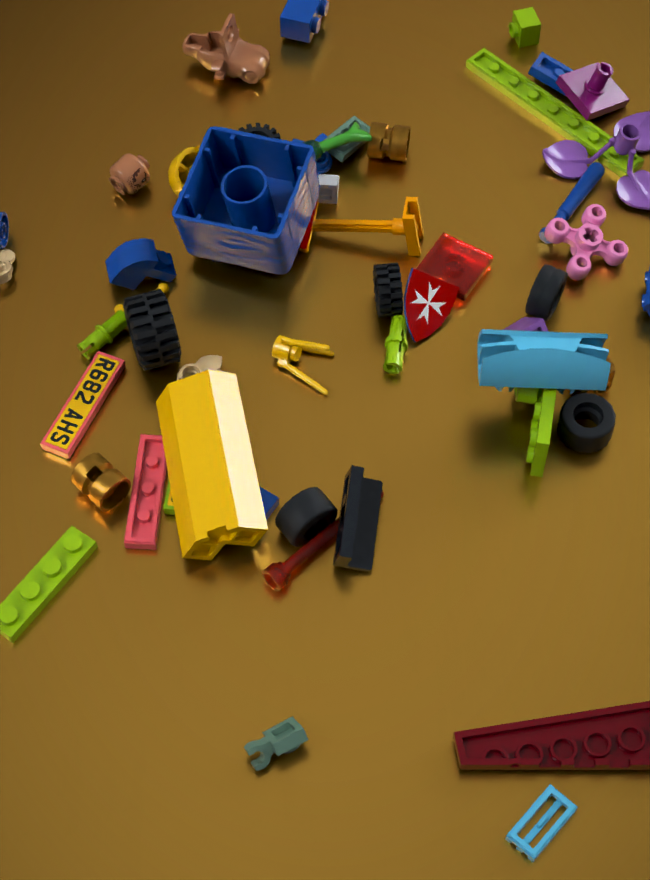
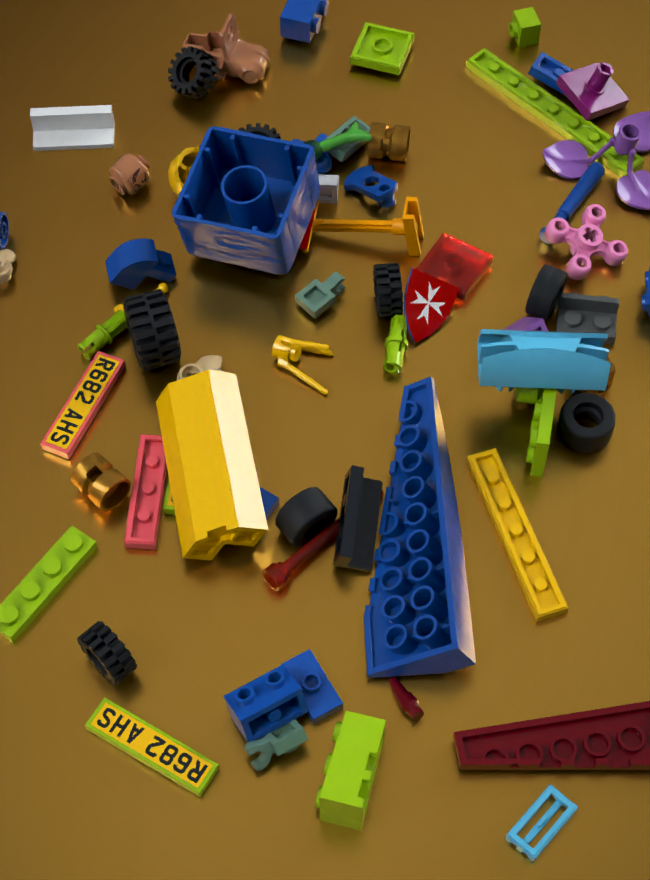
(72, 127): none -> white panel
(107, 652): none -> black tyre
(152, 747): none -> tile
(182, 68): none -> black tyre
(266, 703): none -> blue brick
(317, 689): none -> blue plate
(320, 296): none -> sand green plate
(351, 770): none -> lime wedge
(382, 48): none -> lime plate
(382, 192): none -> blue piece
(406, 699): none -> dark red piece
(420, 585): none -> blue wedge
(517, 535): none -> yellow tile
(587, 315): none -> dark grey bracket

